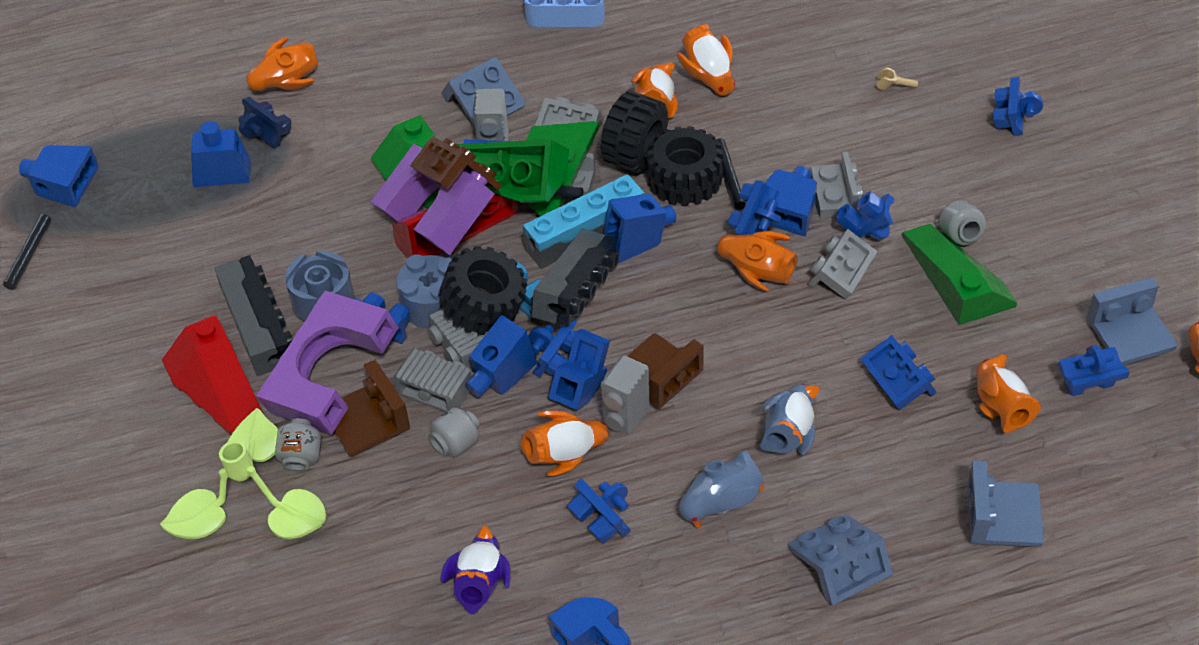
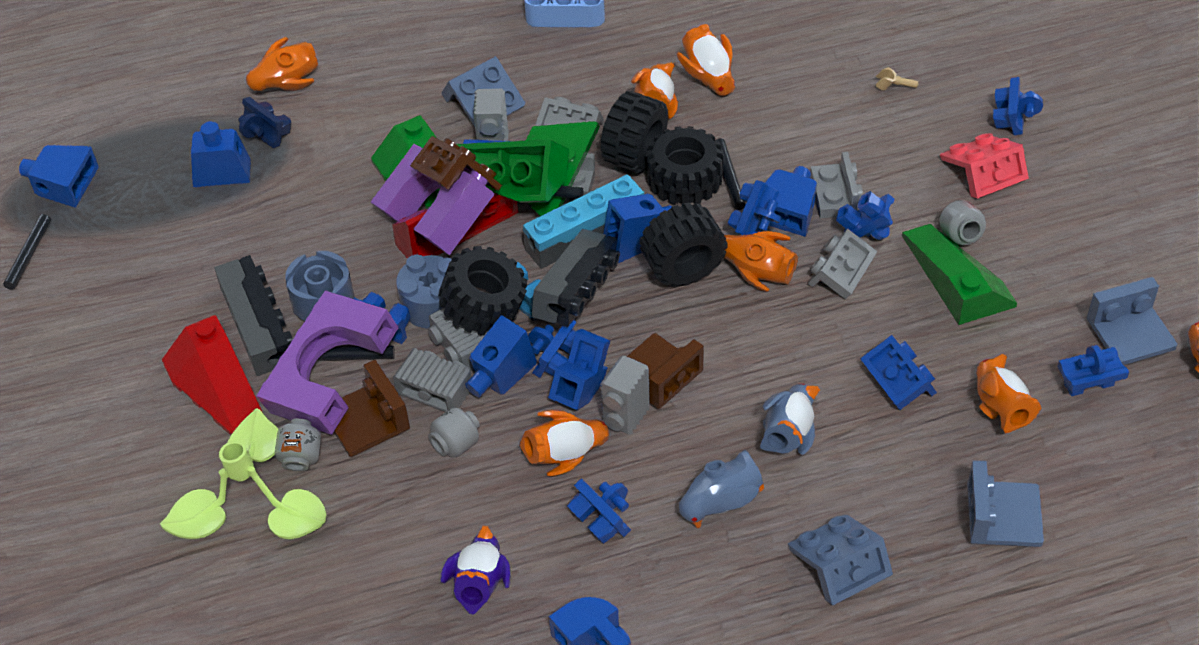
(356, 353): none -> black bar
(683, 244): none -> black tyre
(989, 163): none -> coral bracket

